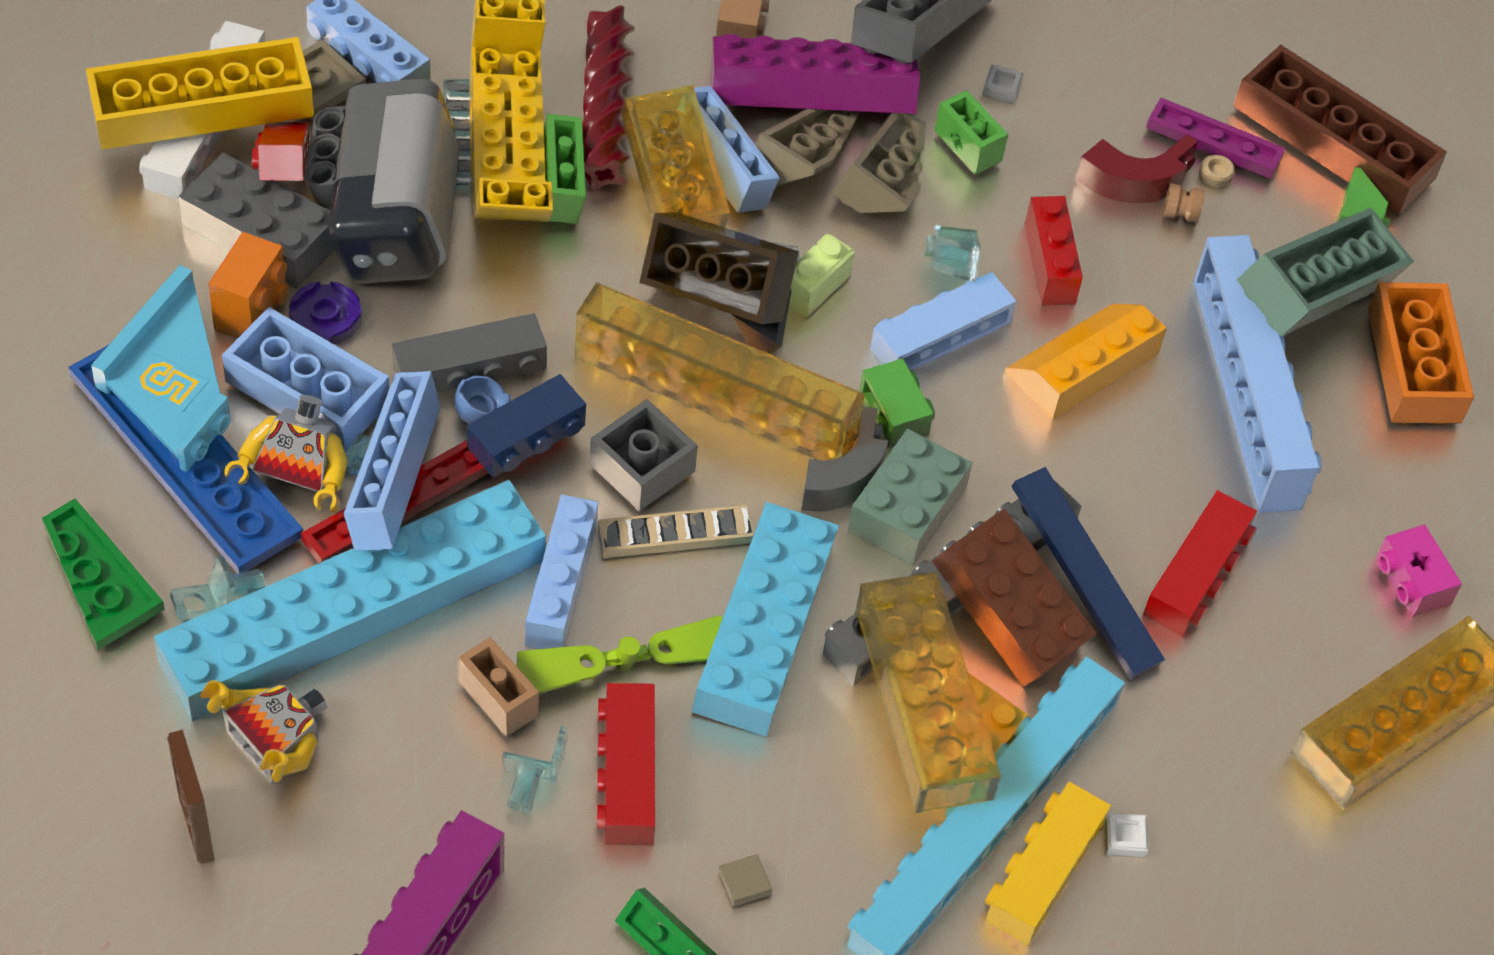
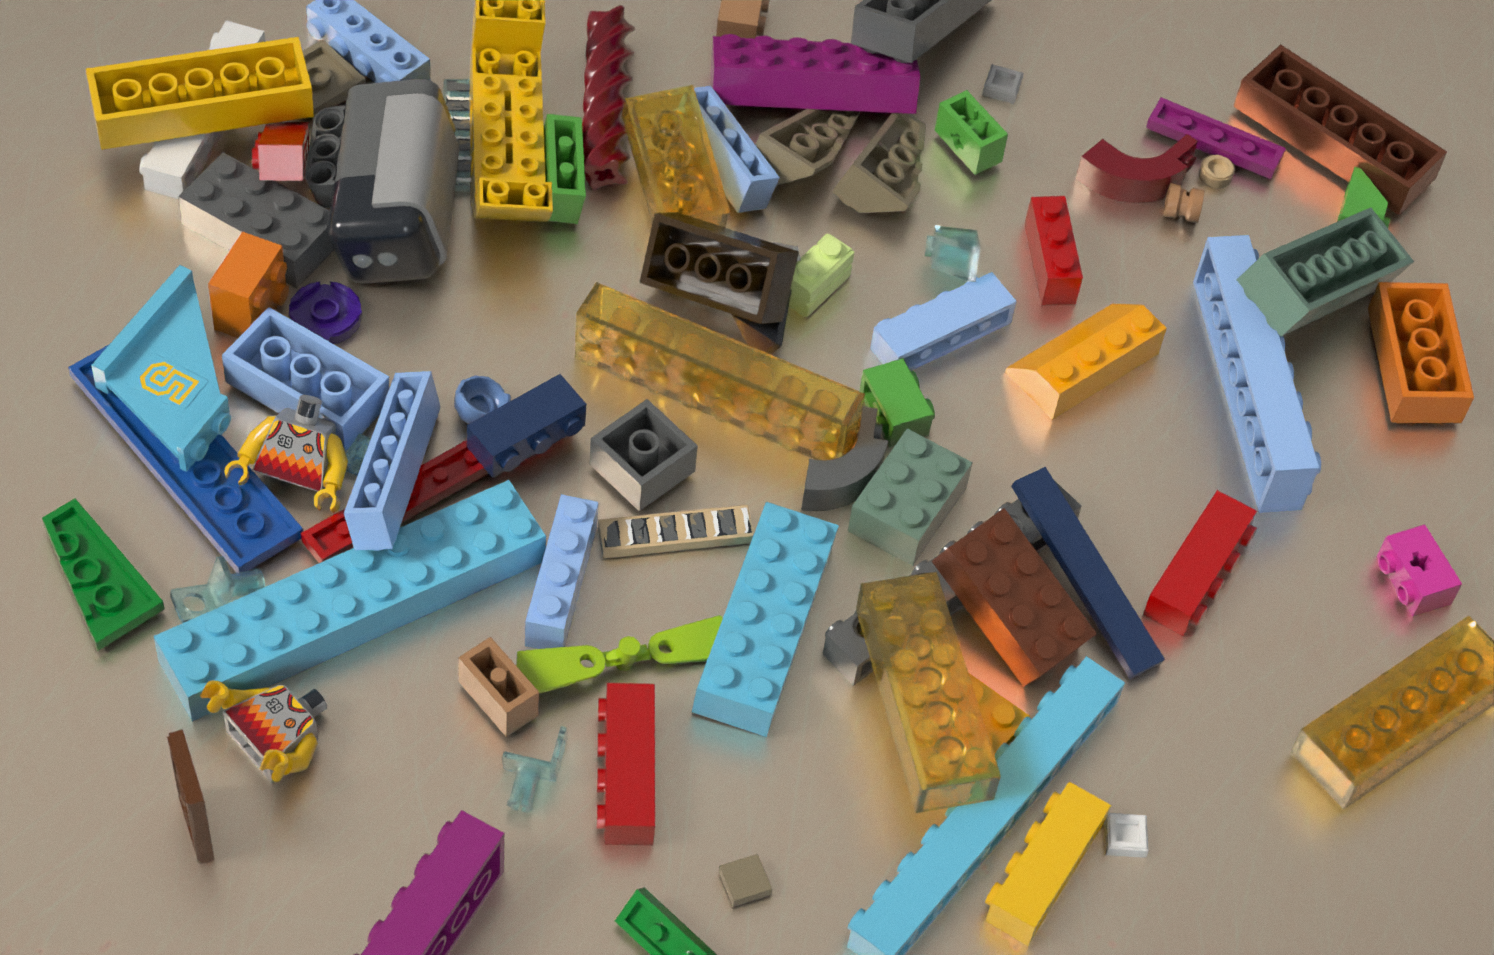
(487, 350): dark grey brick -> none

